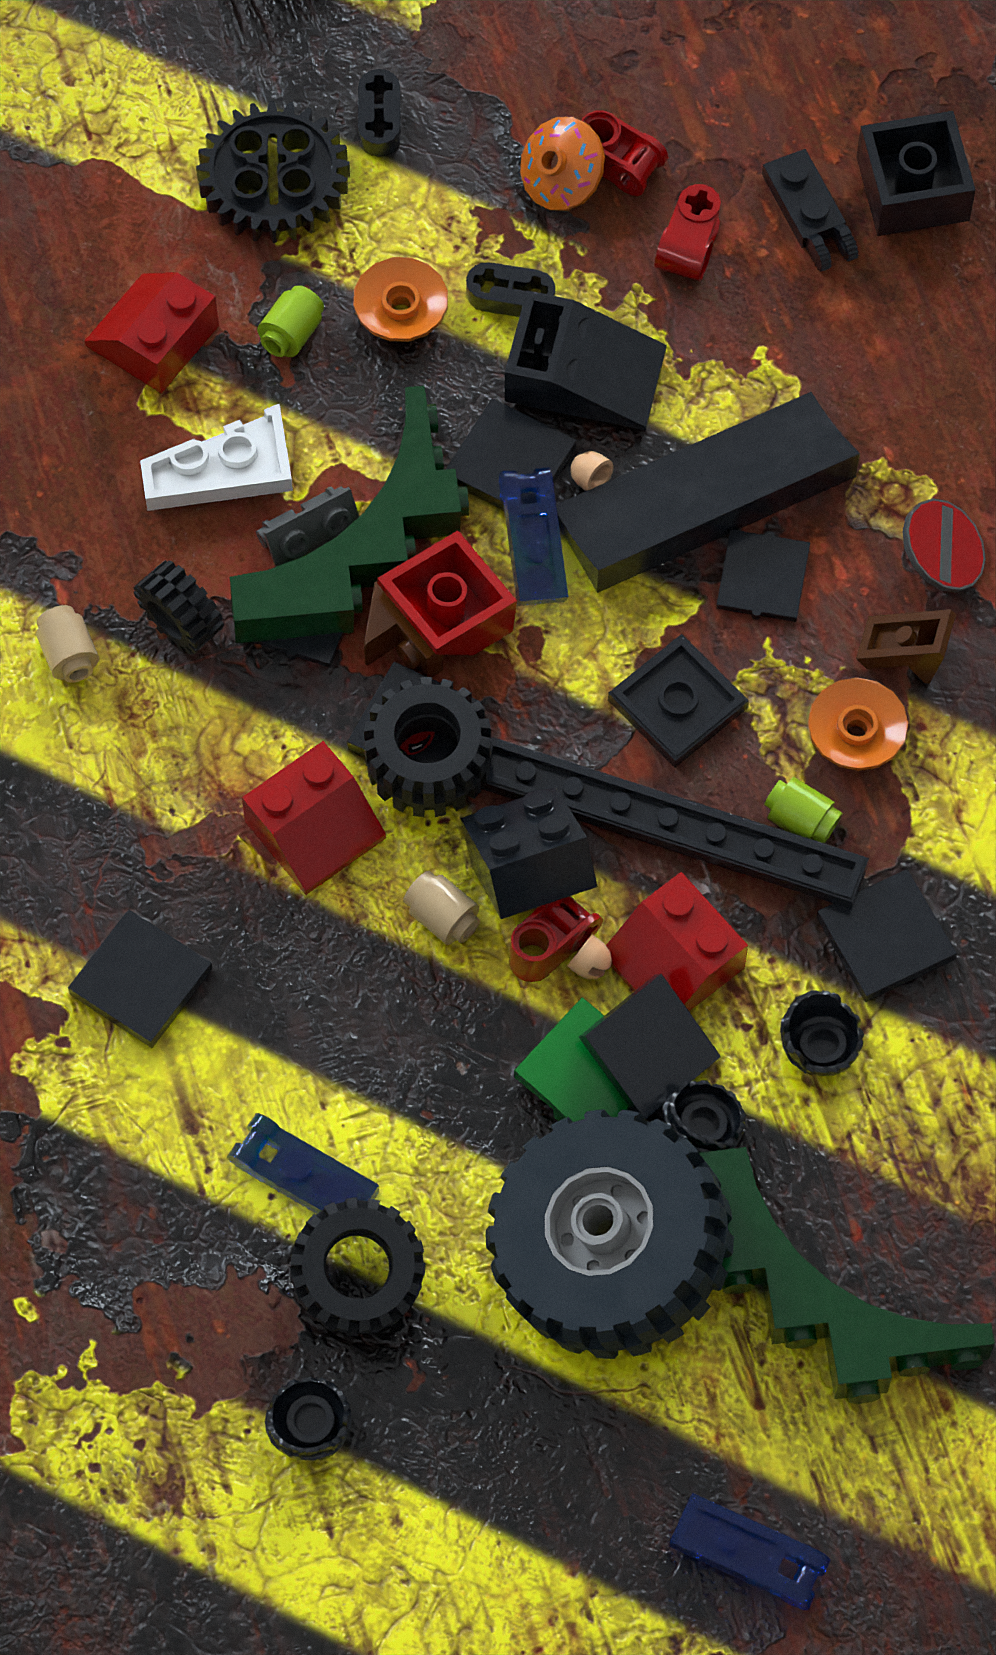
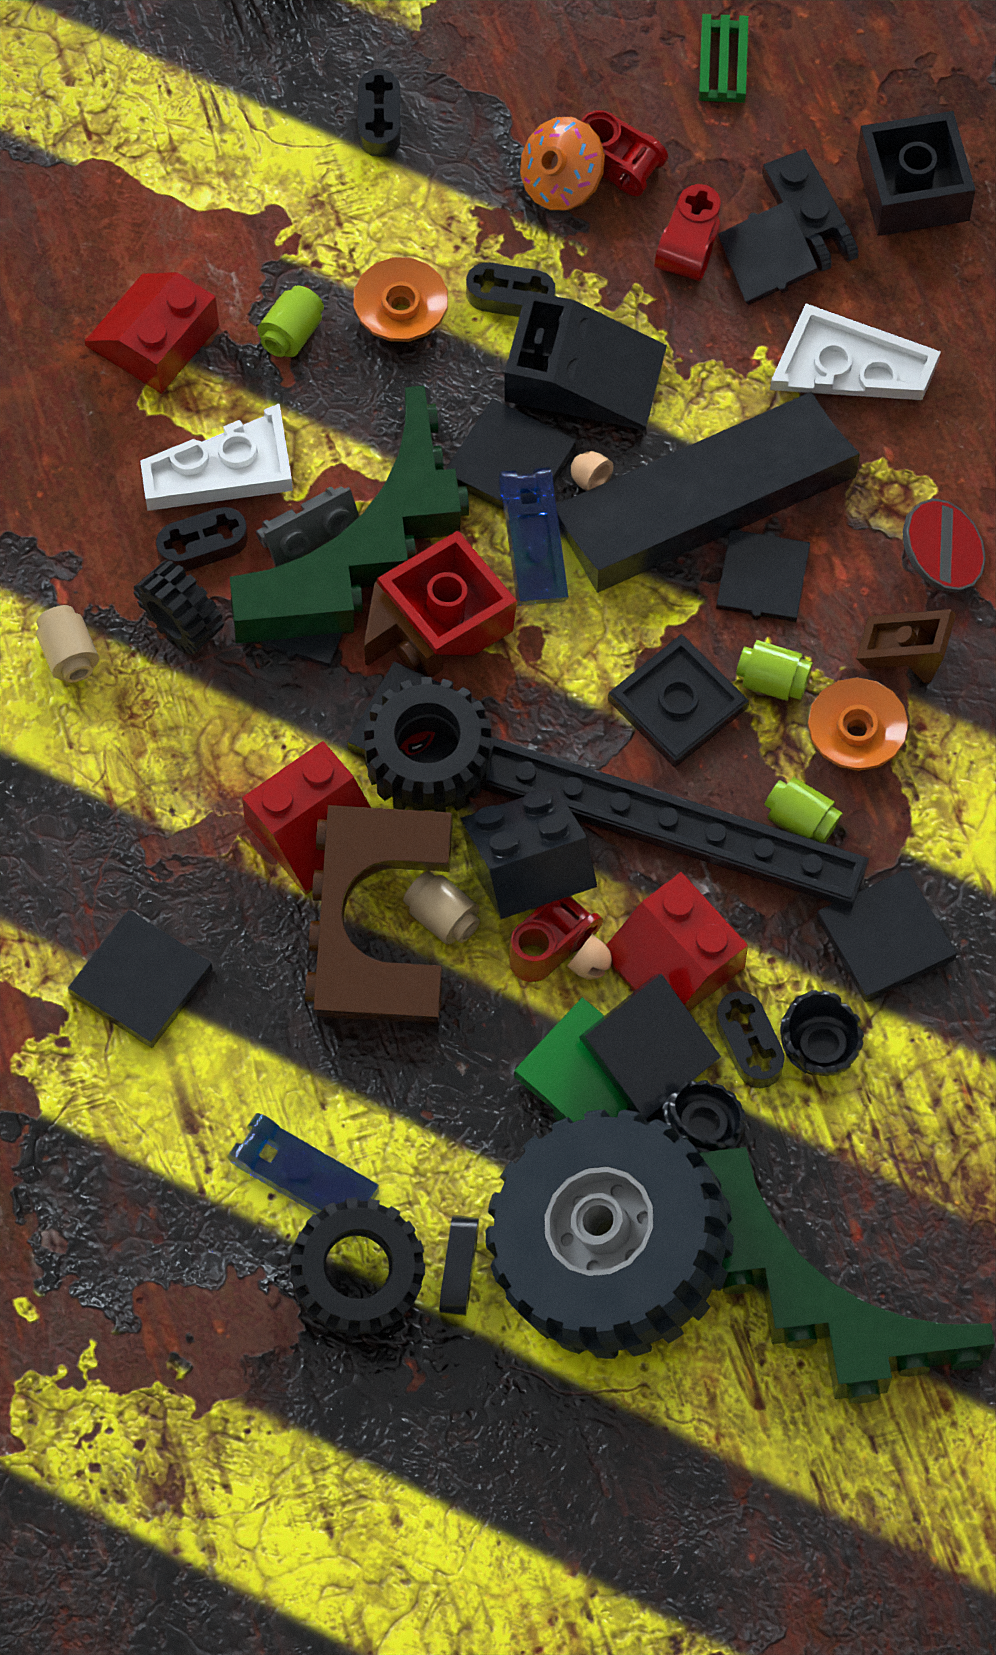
(202, 538): none -> black beam
(229, 172): black gear -> none
(308, 1419): black hair -> none
(355, 847): none -> reddish brown arch
(459, 1265): none -> black beam
(724, 27): none -> green tile
(739, 1044): none -> black beam
(748, 1551): clear blue plate -> none
(768, 252): none -> black piece
(774, 671): none -> lime brick
(852, 359): none -> white wing

